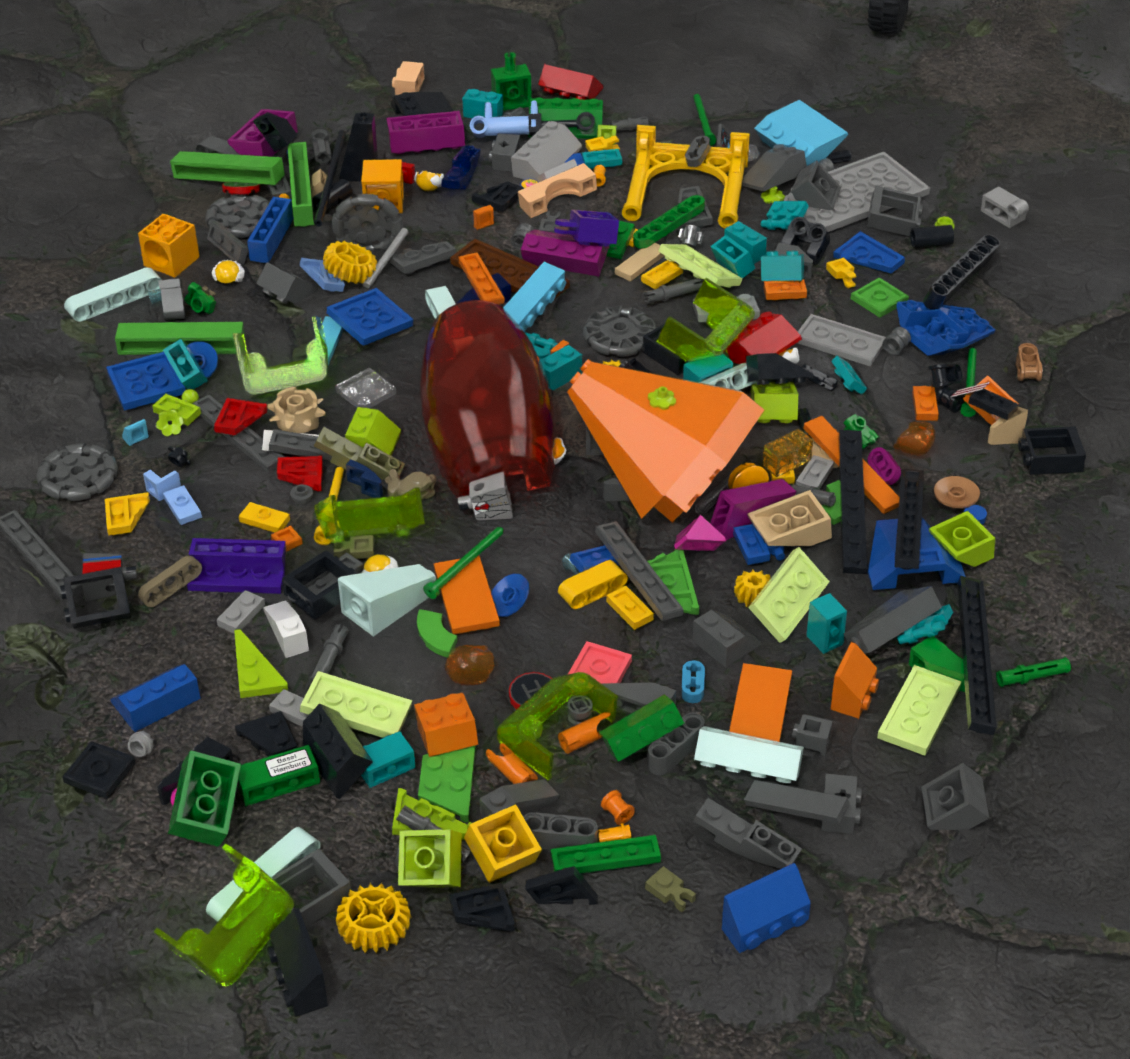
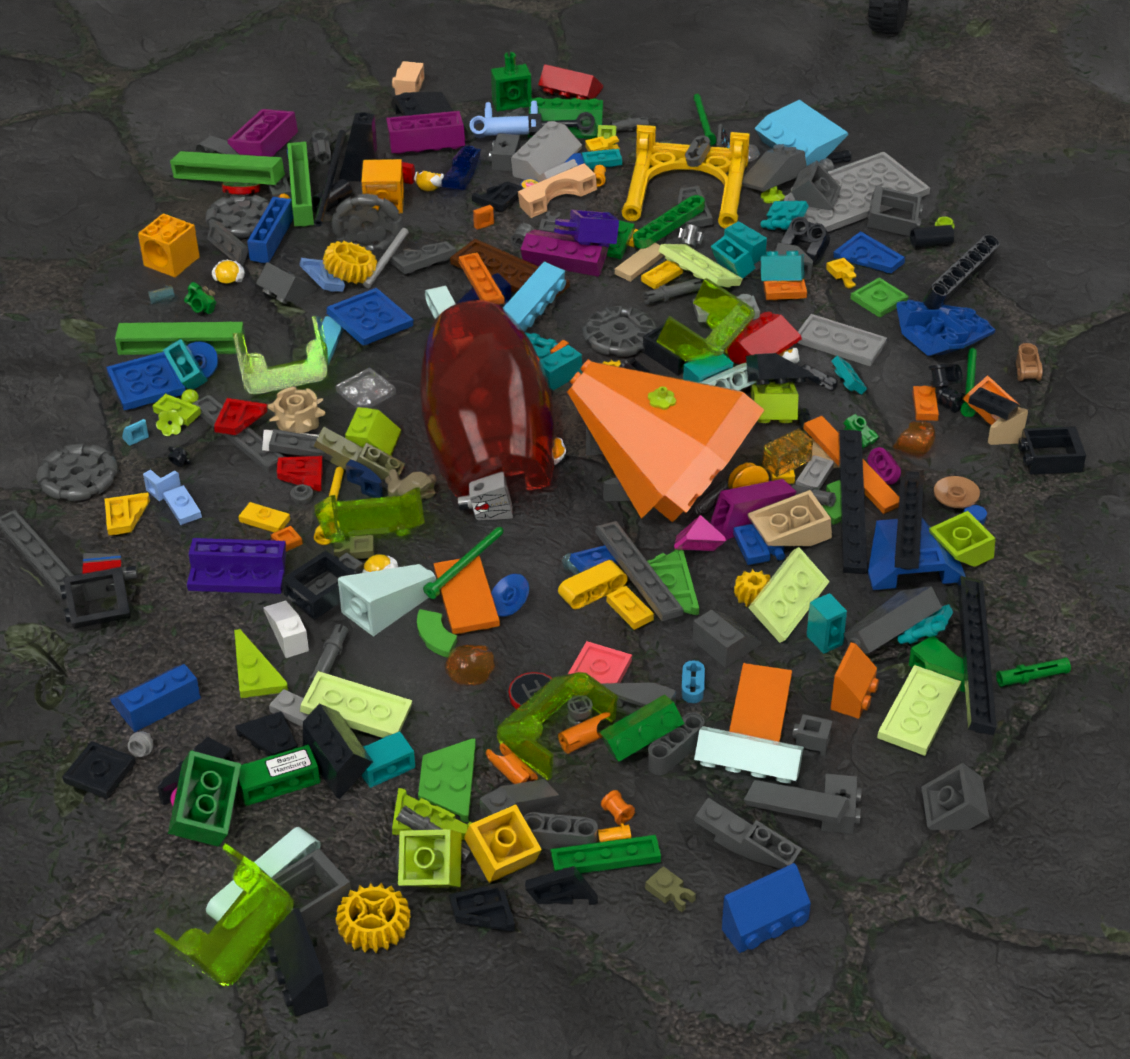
(112, 294): light aqua beam -> none
(160, 580): dark tan beam -> none
(172, 299): tile -> none
(240, 612): light grey plate -> none
(275, 130): black slope -> none
(317, 182): tan piece -> none
(446, 724): orange brick -> none
(475, 101): teal brick -> none
(896, 341): dark grey wheel -> none
(970, 389): sticker -> none
(1004, 207): light grey hinge -> none

